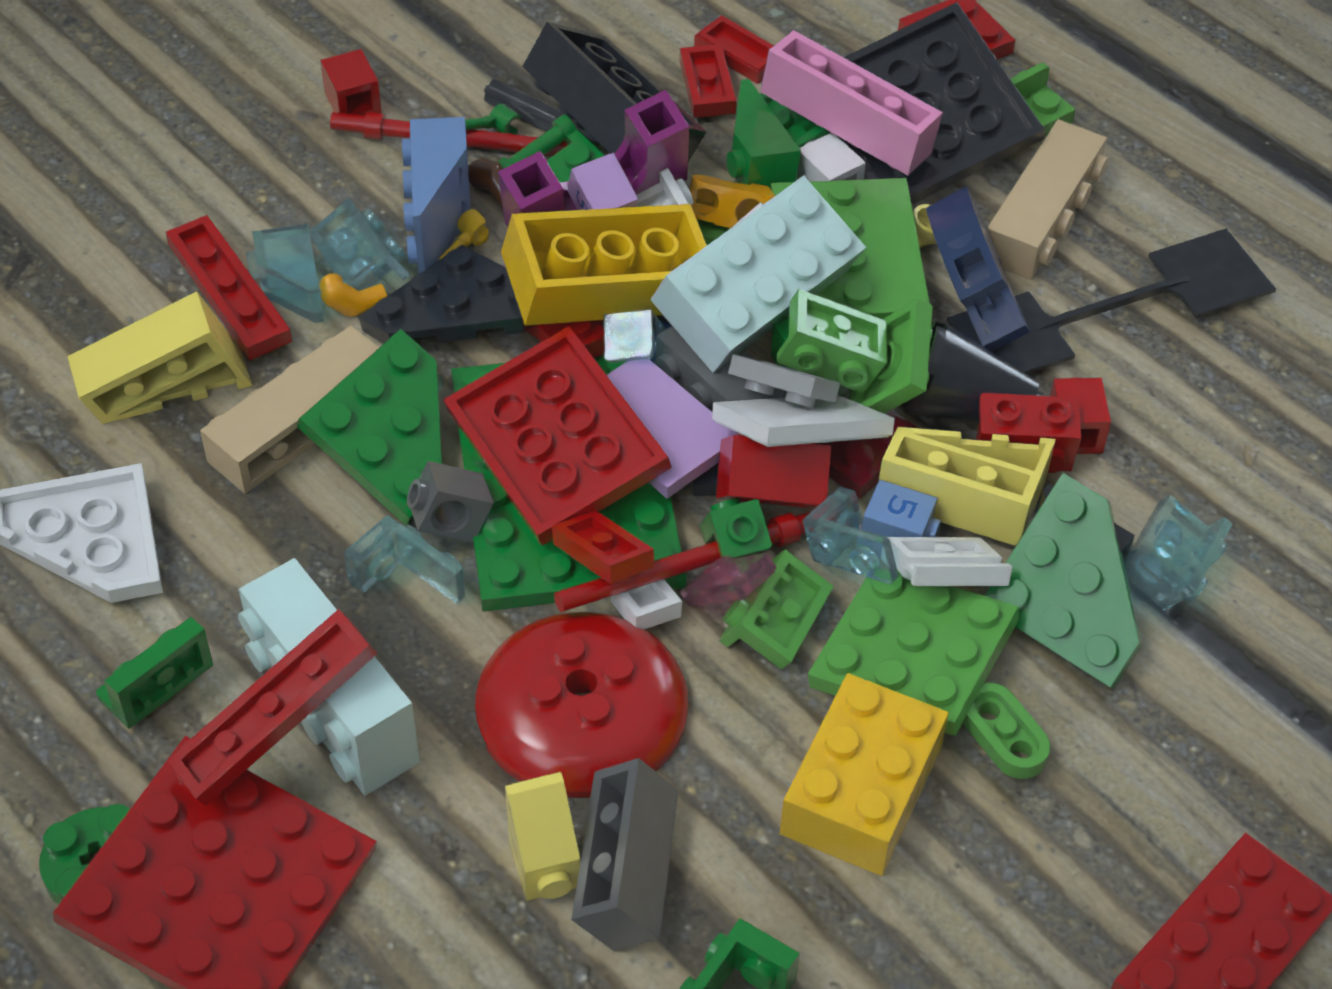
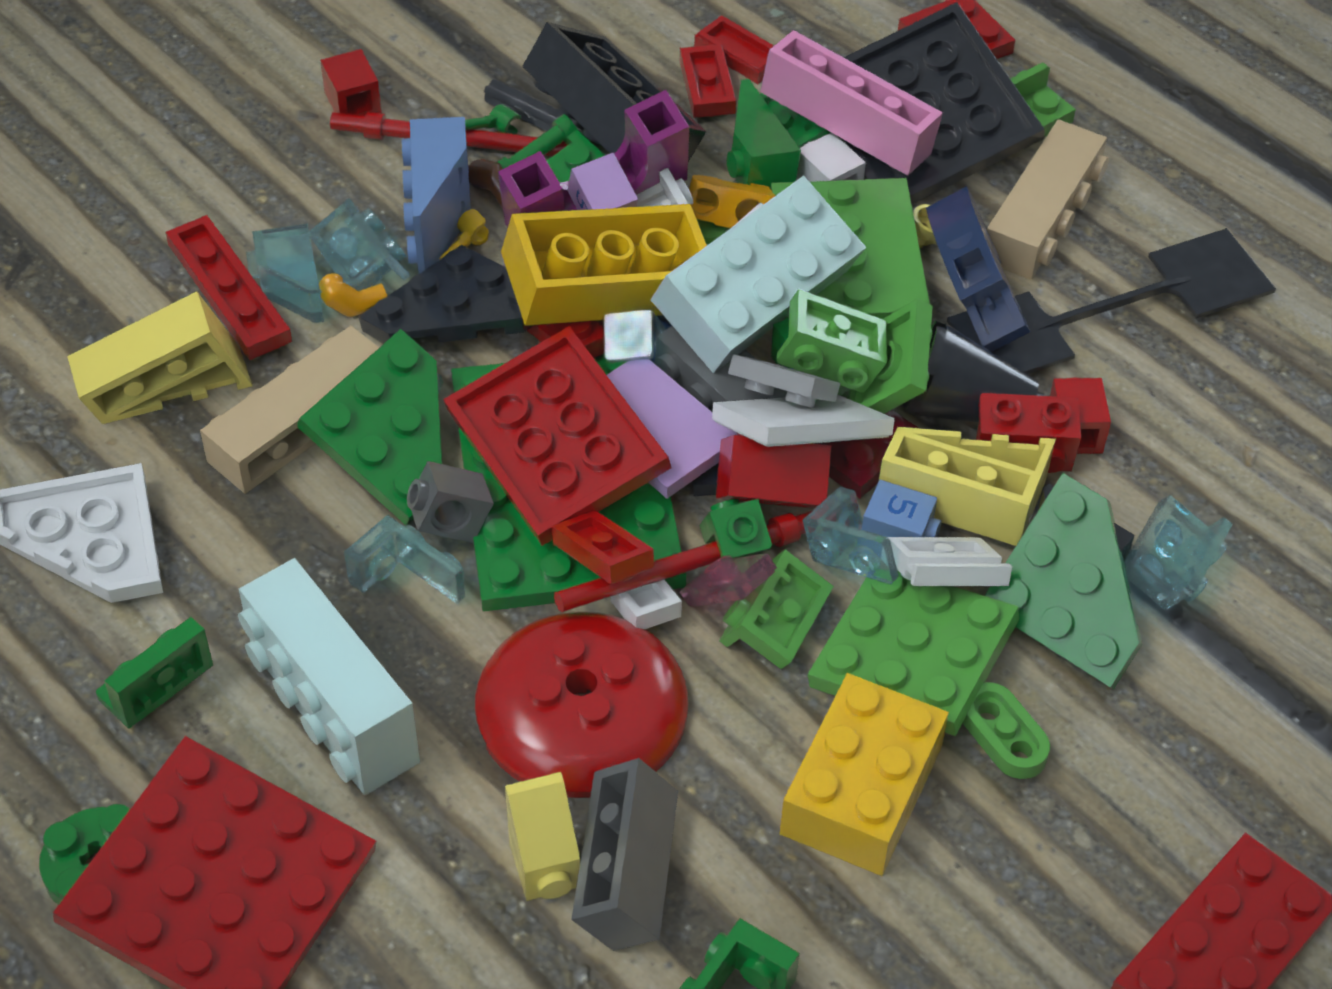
(271, 707): red plate -> none

